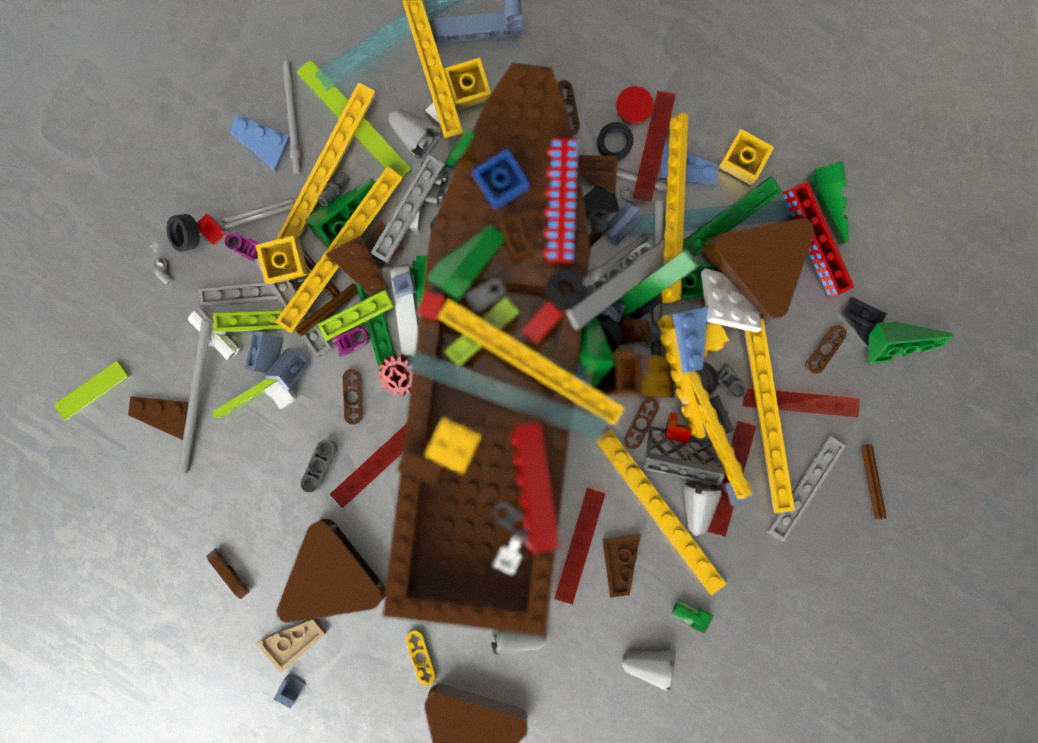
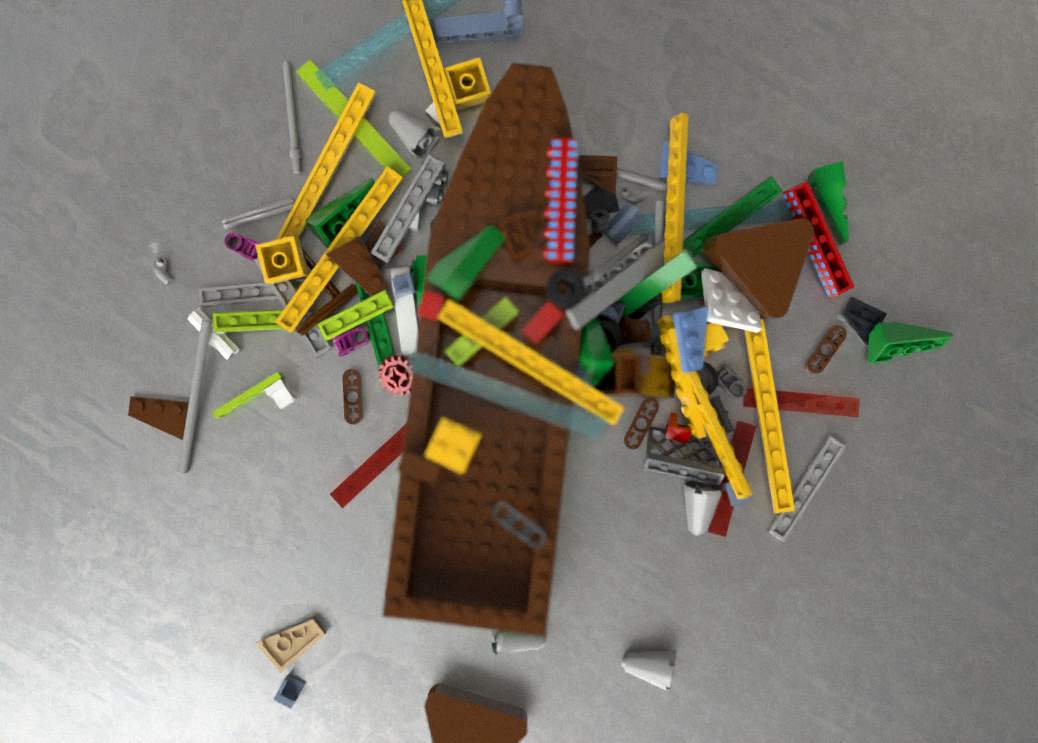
(91, 390): lime tile -> none
(191, 232): black tyre -> none
(211, 229): red panel -> none
(228, 574): reddish brown beam -> none
(260, 139): medium blue wing -> none
(263, 351): sand blue panel -> none
(288, 367): sand blue panel -> none
(311, 472): dark grey beam -> none
(328, 578): reddish brown brick -> none
(333, 188): dark grey pin -> none
(420, 672): yellow beam -> none
(459, 148): green tile -> none
(481, 298): dark grey piece -> none
(500, 180): blue brick -> none
(508, 557): white plate -> none
(535, 488): red brick -> none
(575, 120): reddish brown beam -> none
(579, 546): clear red tile -> none
(615, 126): black tyre -> none
(620, 560): reddish brown wing -> none
(634, 105): red tile -> none
(654, 146): clear red tile -> none
(661, 512): yellow plate -> none
(694, 617): green piece -> none
(746, 157): yellow brick -> none
(873, 482): reddish brown axle -> none

